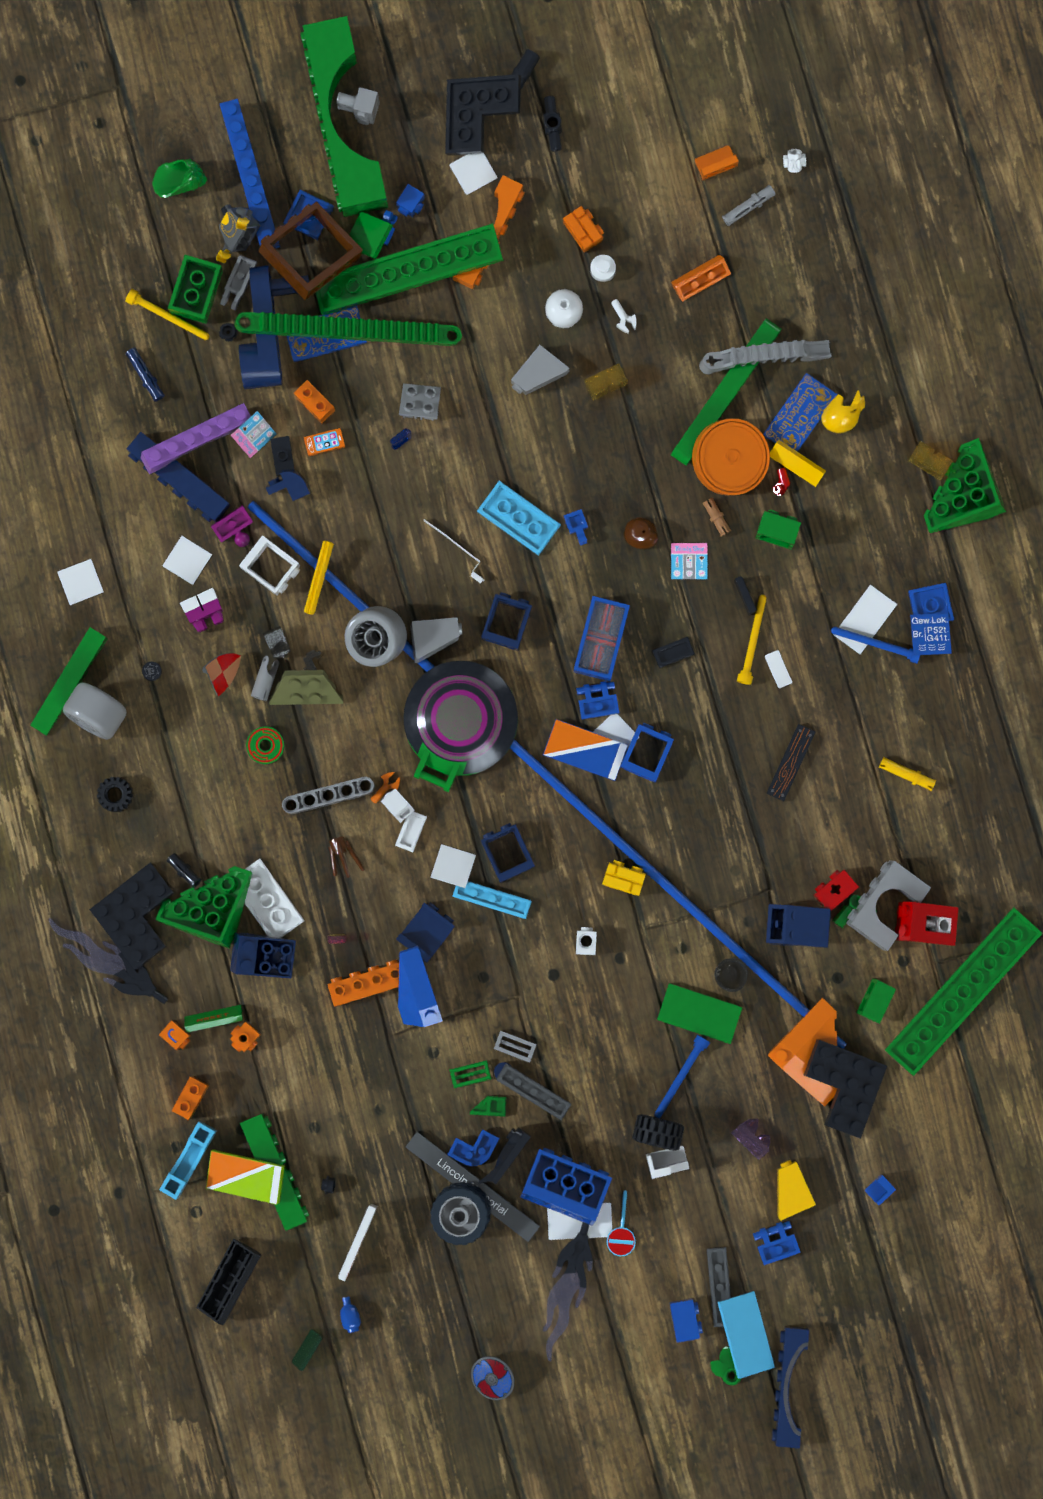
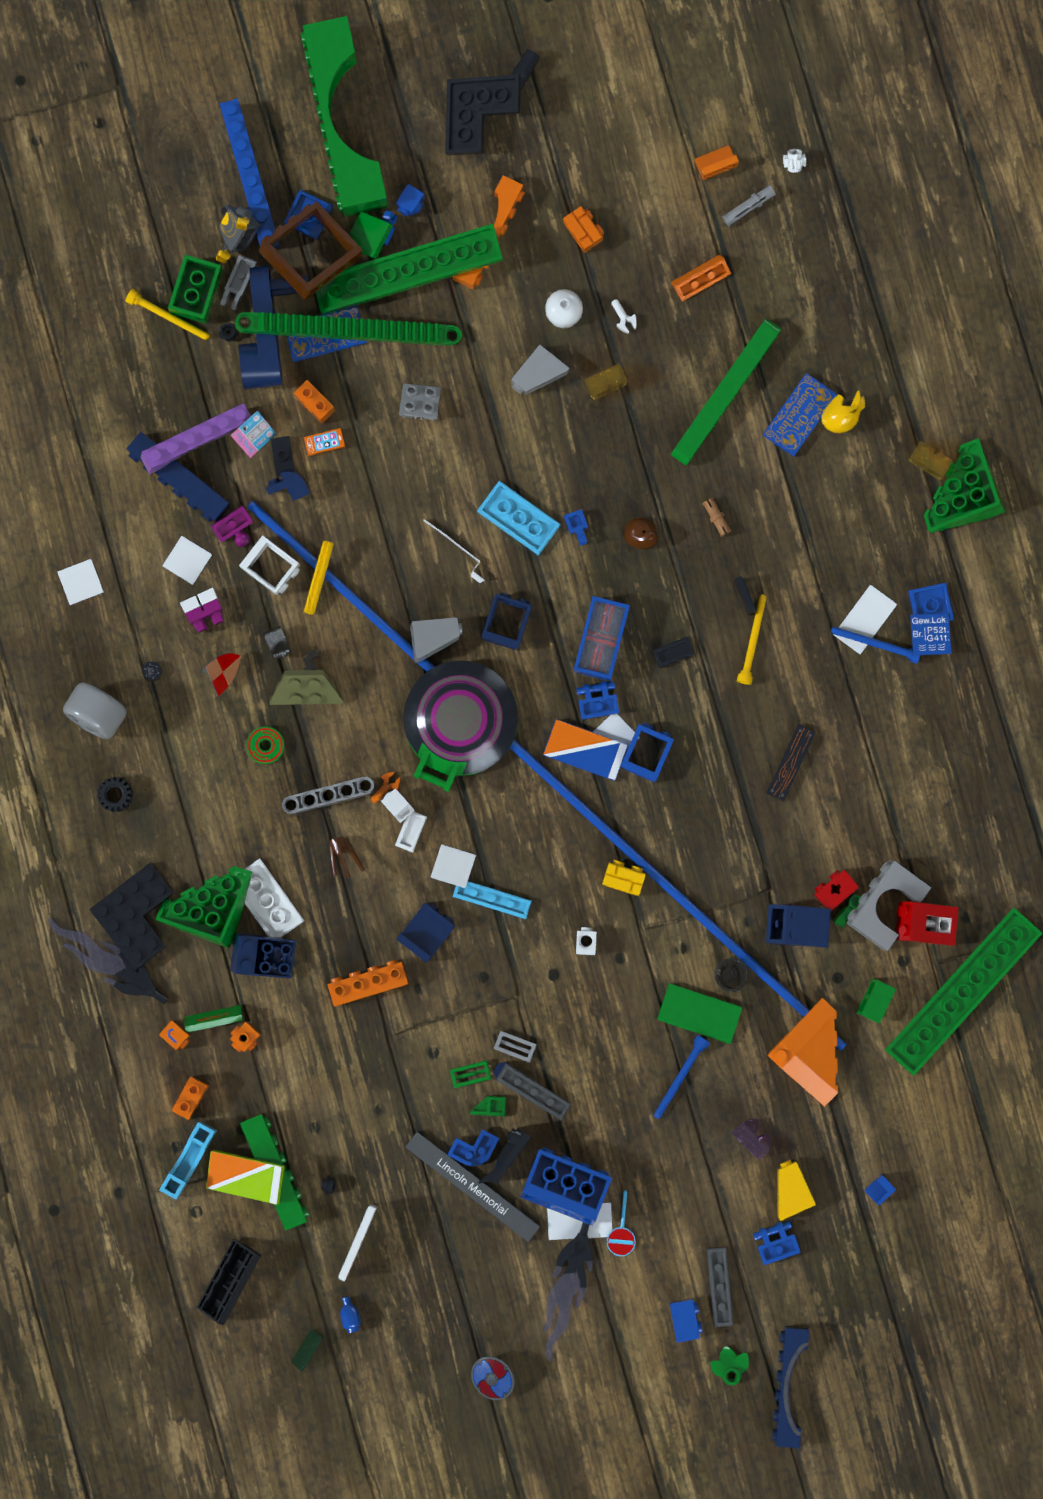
(71, 676): green slope -> none
(148, 380): dark blue pin -> none
(178, 178): green hair -> none
(184, 870): black pin -> none
(264, 680): light grey piece -> none
(337, 938): clear pink tile -> none
(362, 638): light grey wheel -> none
(363, 105): light grey brick -> none
(400, 439): clear blue piece -> none
(416, 996): blue wedge -> none
(460, 1213): wheel -> none
(473, 172): white sticker -> none
(506, 829): dark blue window -> none
(552, 132): black axle -> none
(603, 268): white piece -> none
(658, 1132): black tyre -> none
(666, 1162): white panel -> none
(688, 560): sticker -> none
(729, 358): light grey piece -> none
(730, 457): orange brick -> none
(746, 1334): medium azure tile -> none
(778, 529): green piece -> none
(778, 669): white sticker -> none
(783, 483): red arm -> none
(797, 463): yellow tile -> none
(856, 1085): black plate -> none
(908, 774): yellow pin -> none

